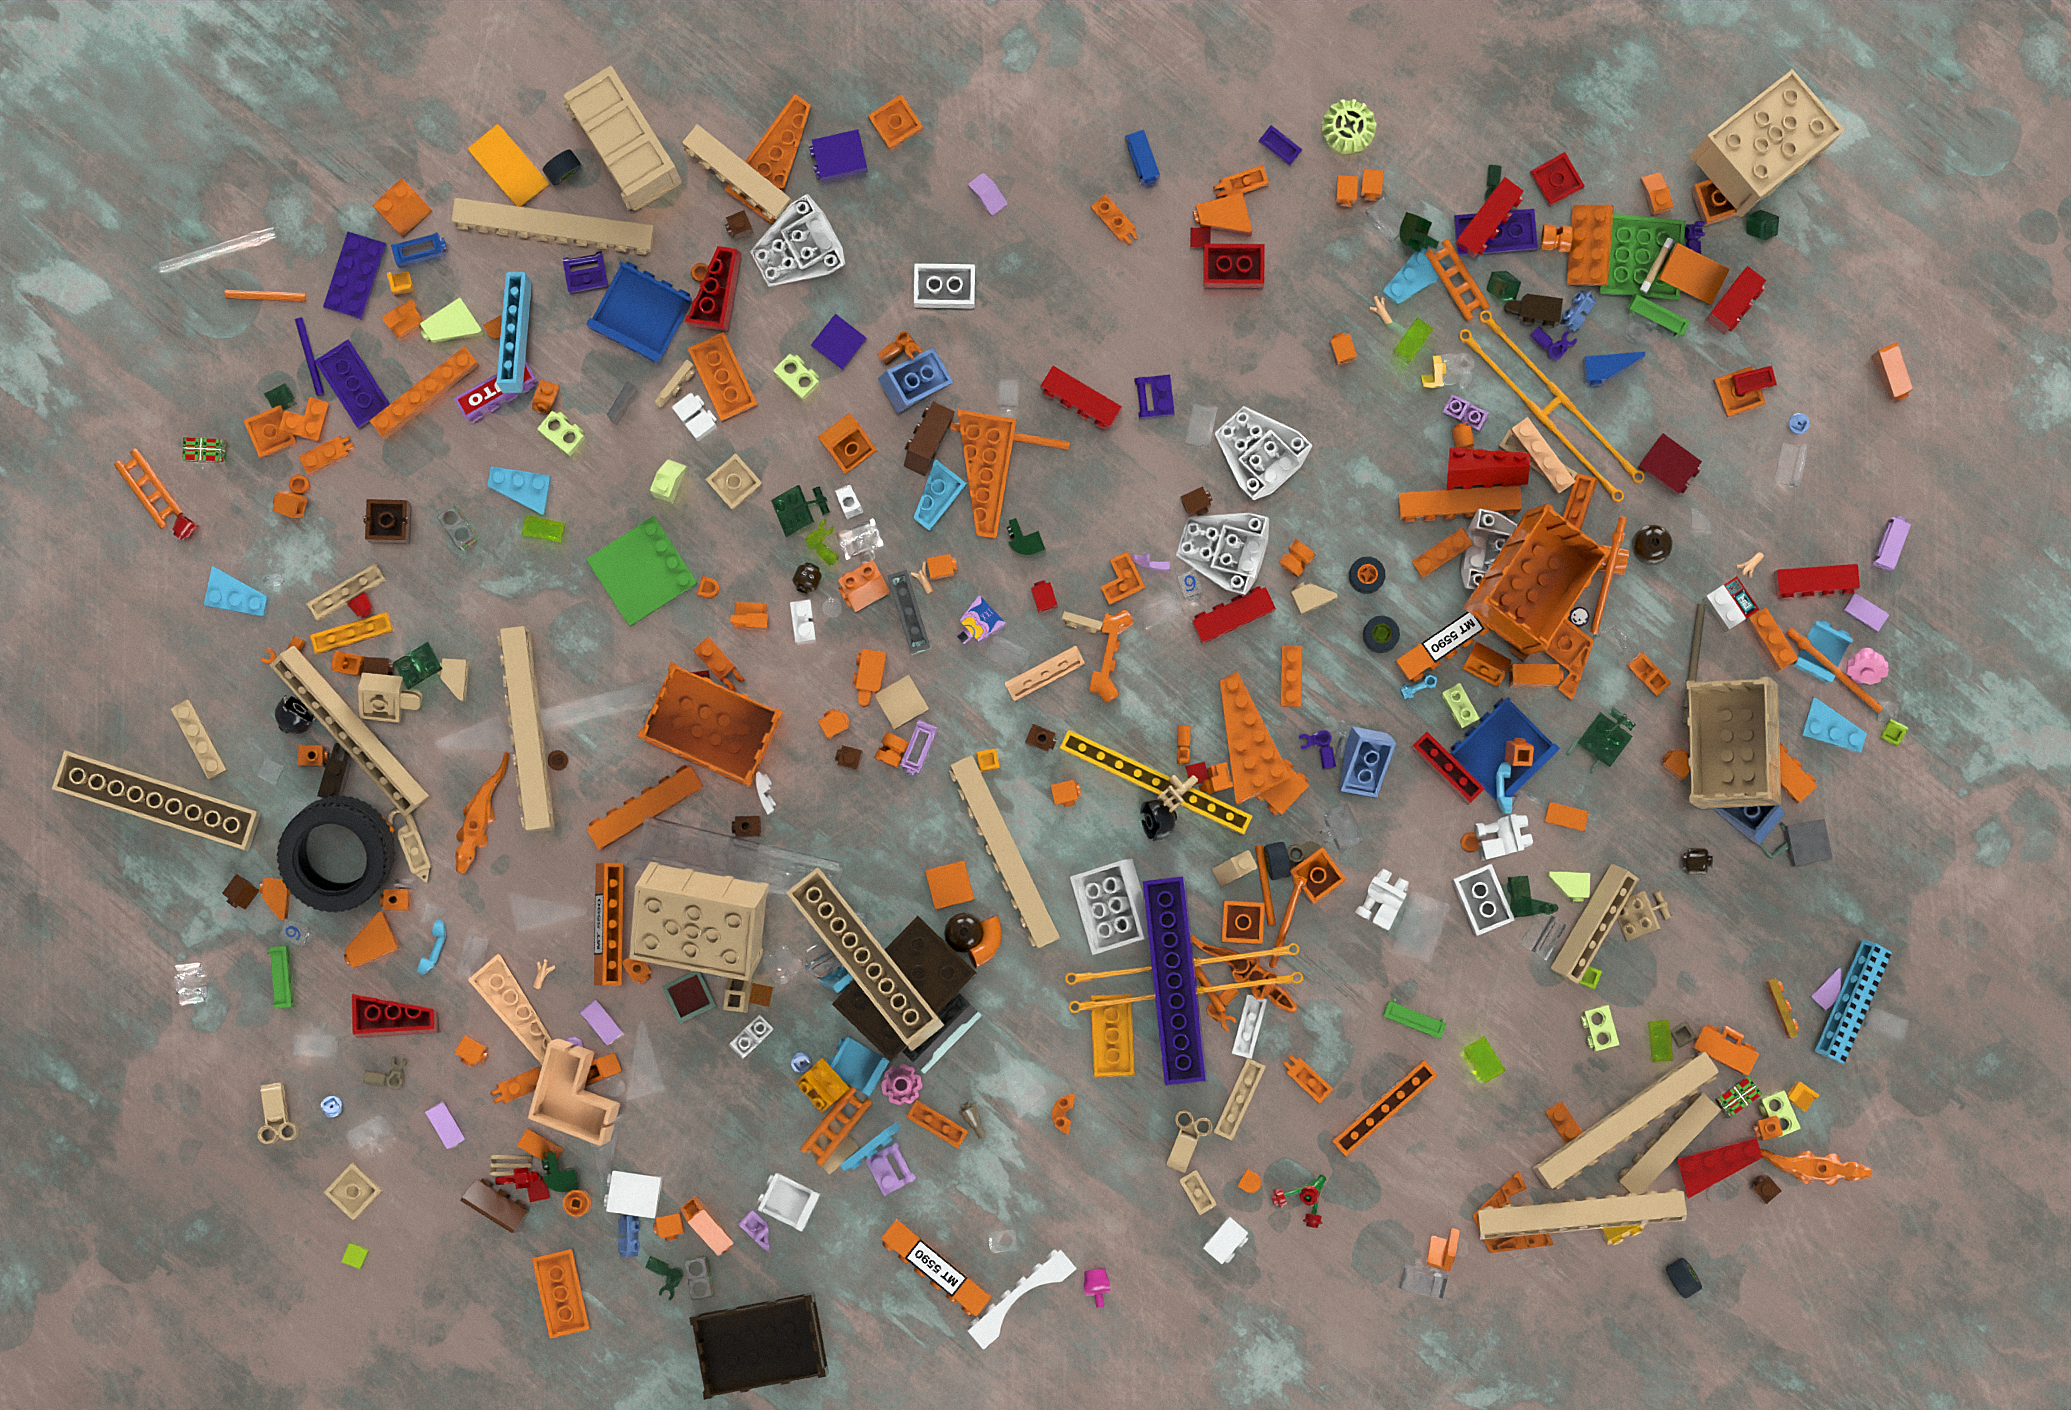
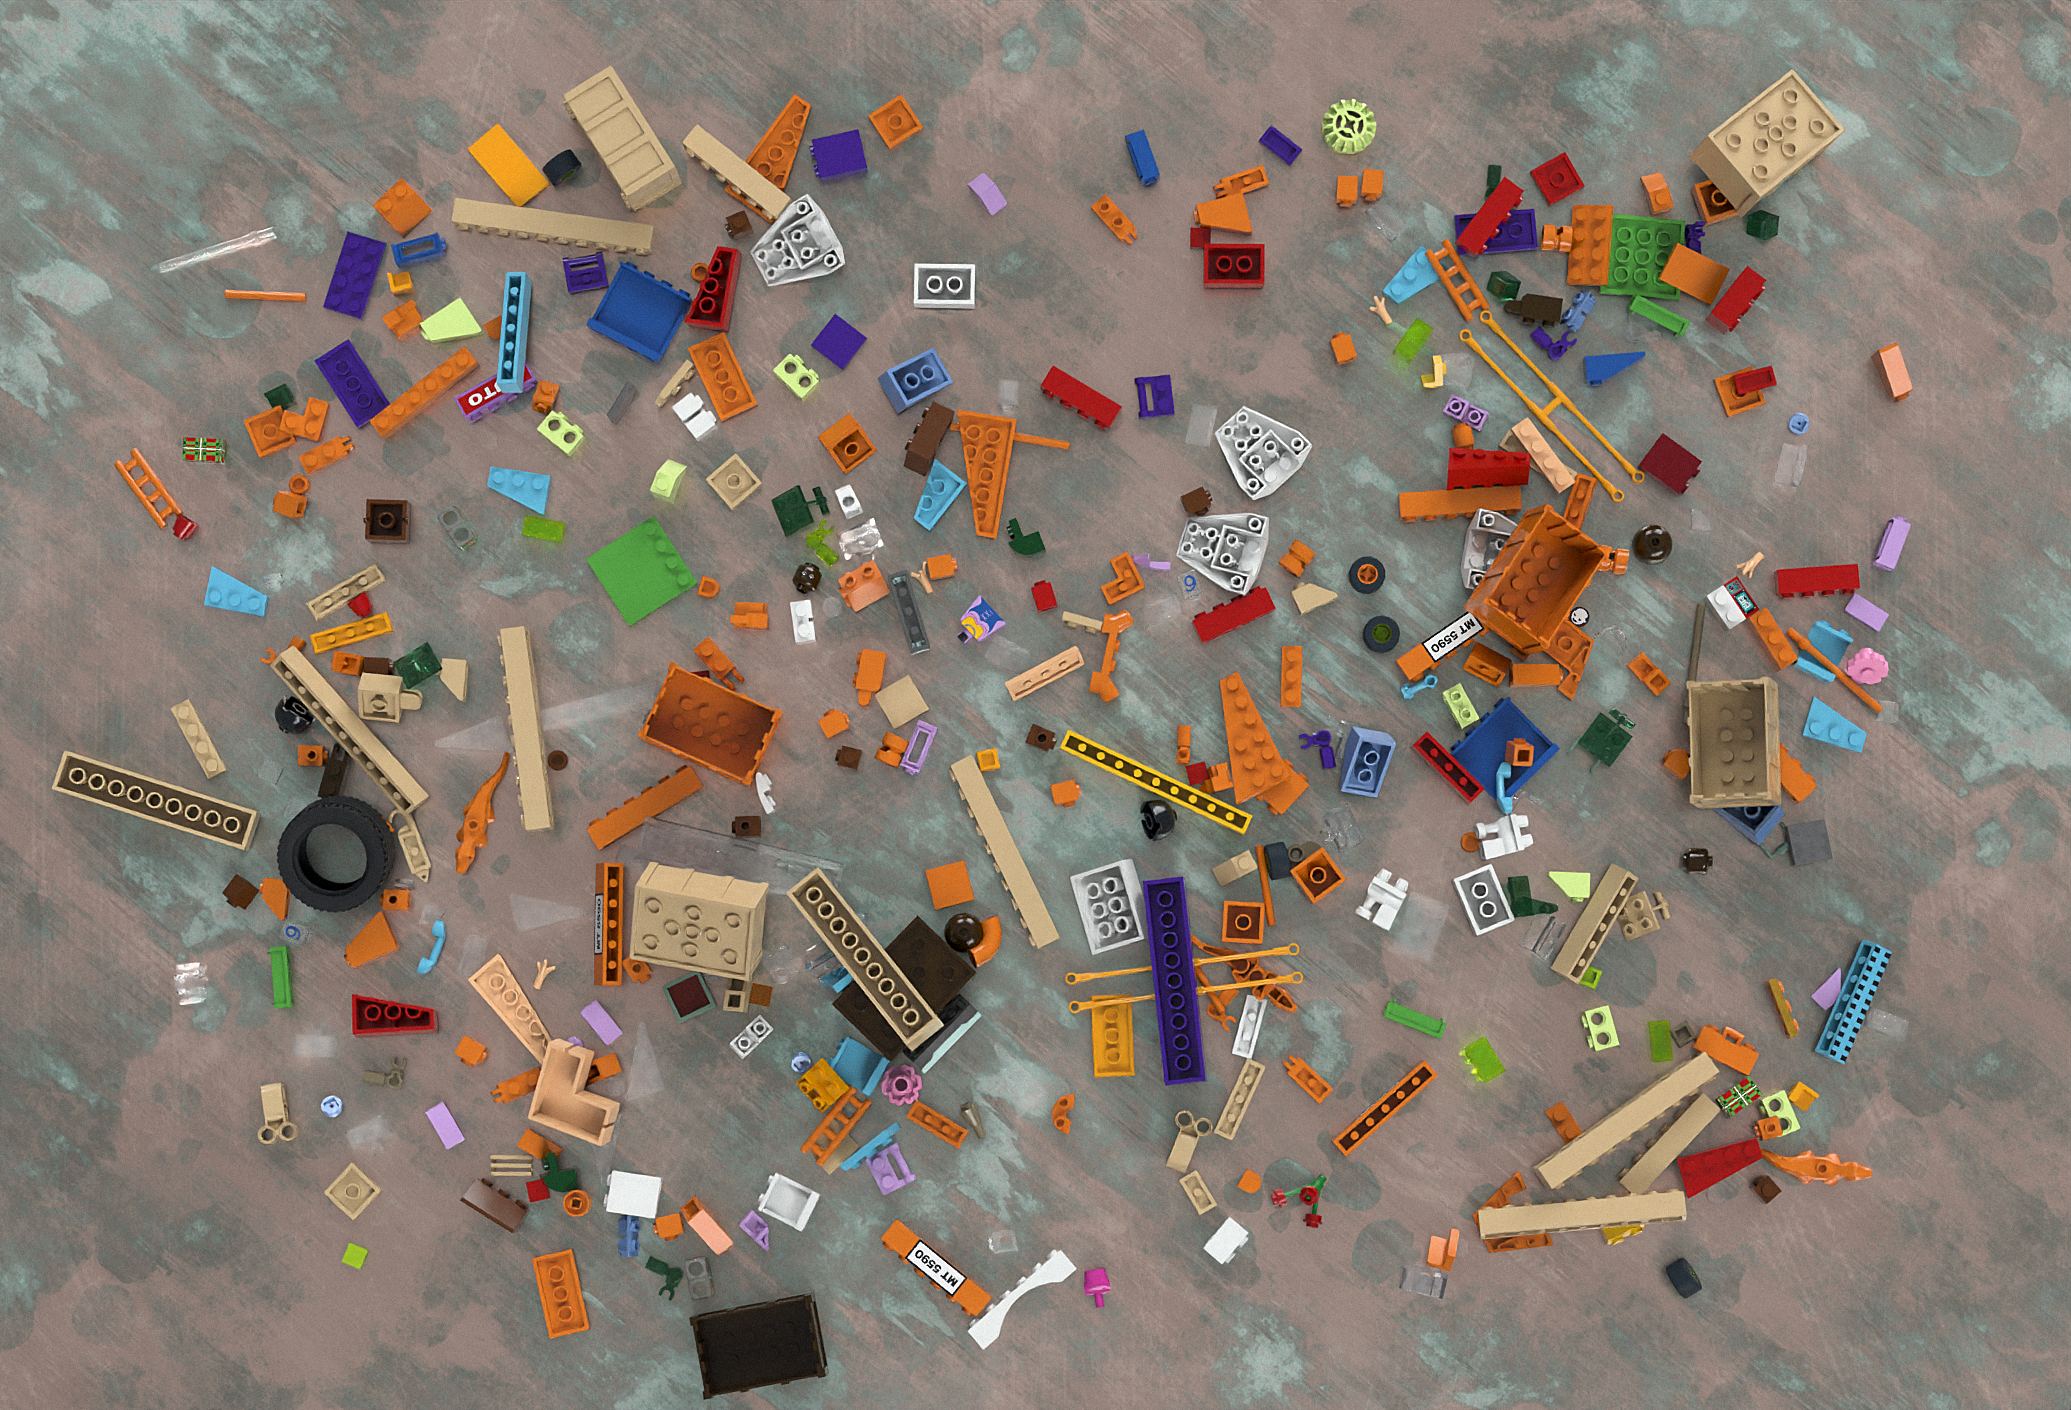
(309, 356): dark purple bar -> none
(521, 1178): red arm -> none
(893, 350): orange bar -> none
(1172, 797): tan arm -> none
(1298, 881): orange bar -> none
(1414, 232): dark green brick -> none
(1442, 552): orange plate -> none
(1566, 816): orange tile -> none
(1617, 537): orange bar -> none
(1657, 265): tan bar -> none
(1894, 732): lime tile -> none

